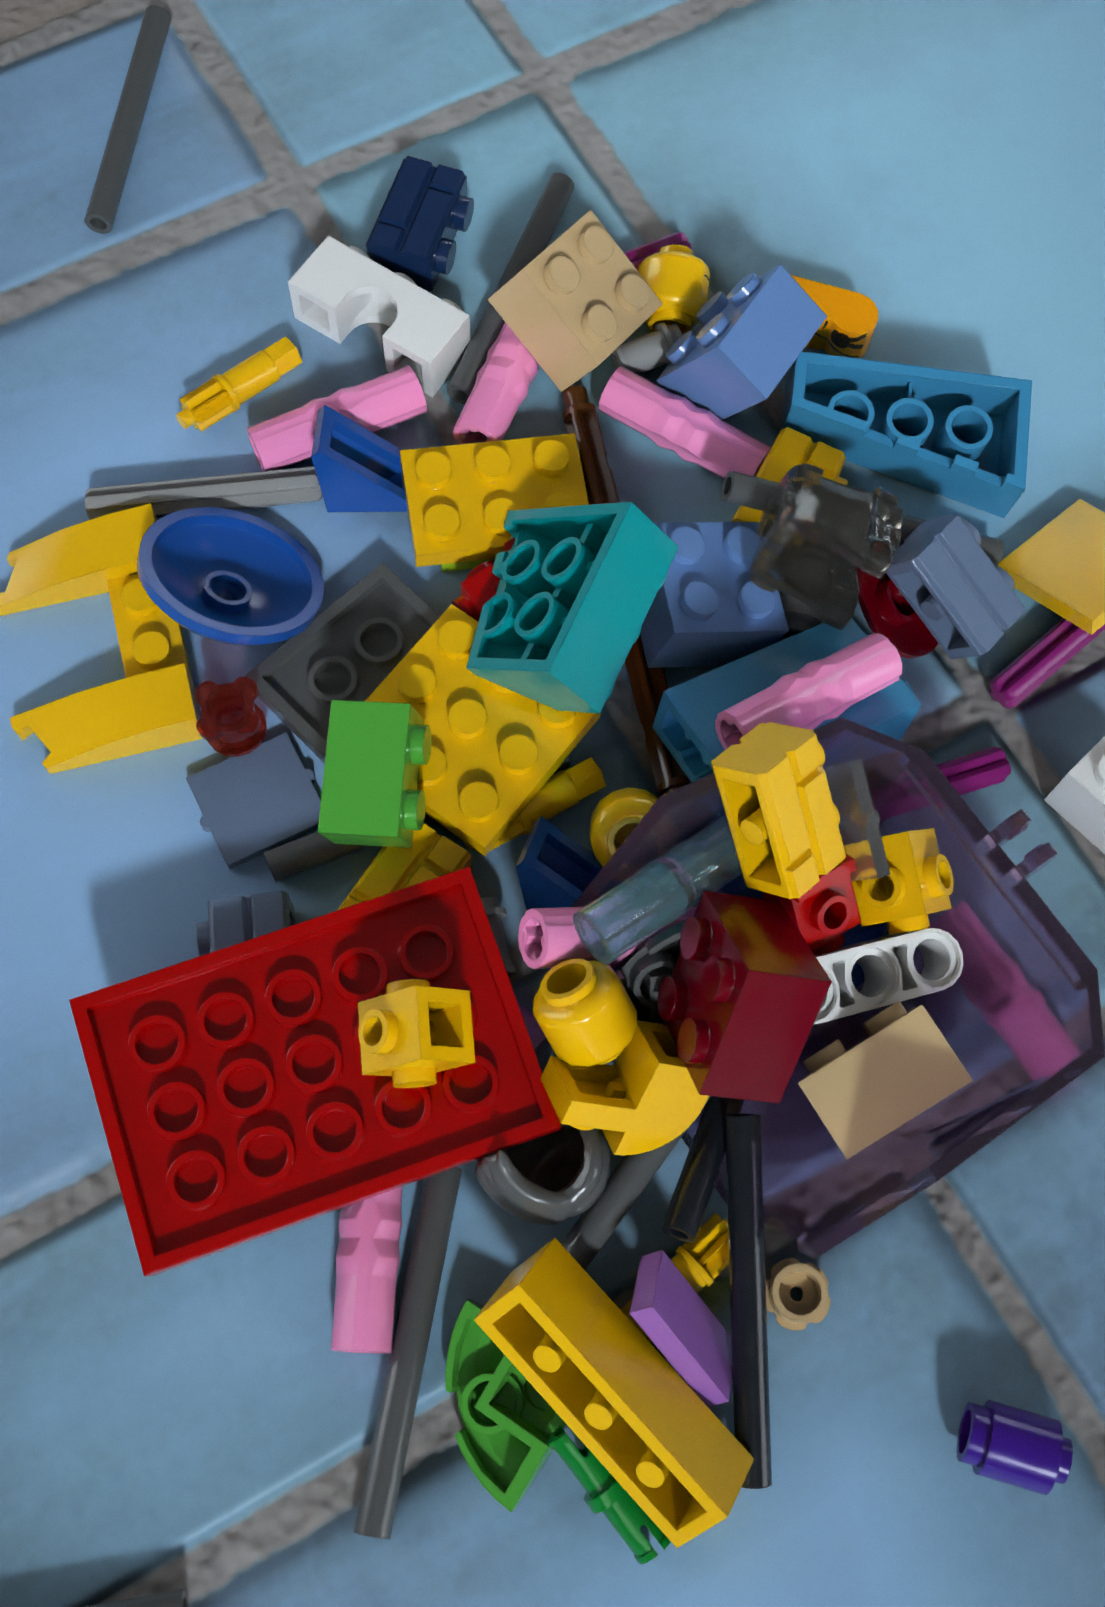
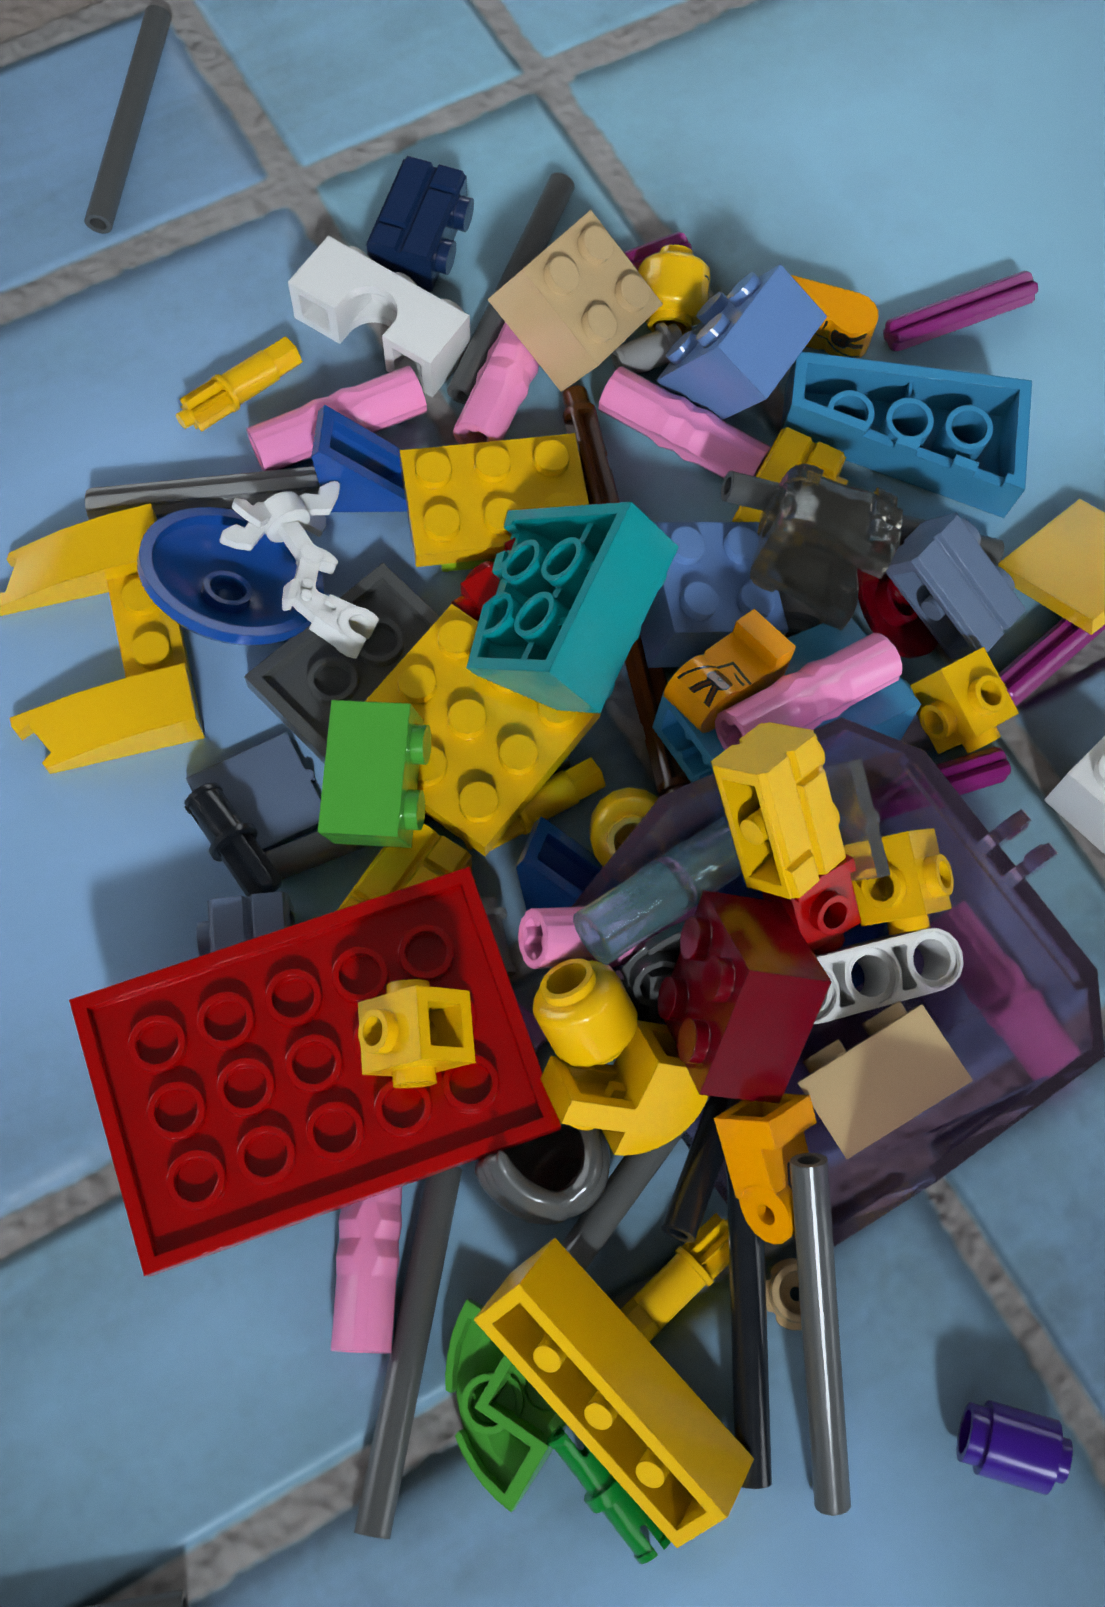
(230, 716): clear red brick -> none
(232, 840): none -> black axle
(284, 520): none -> white piece
(683, 1328): medium lavender tile -> none
(730, 671): none -> light orange leg
(758, 1150): none -> light orange leg
(820, 1332): none -> dark grey piece
(960, 311): none -> magenta axle
(963, 703): none -> yellow brick

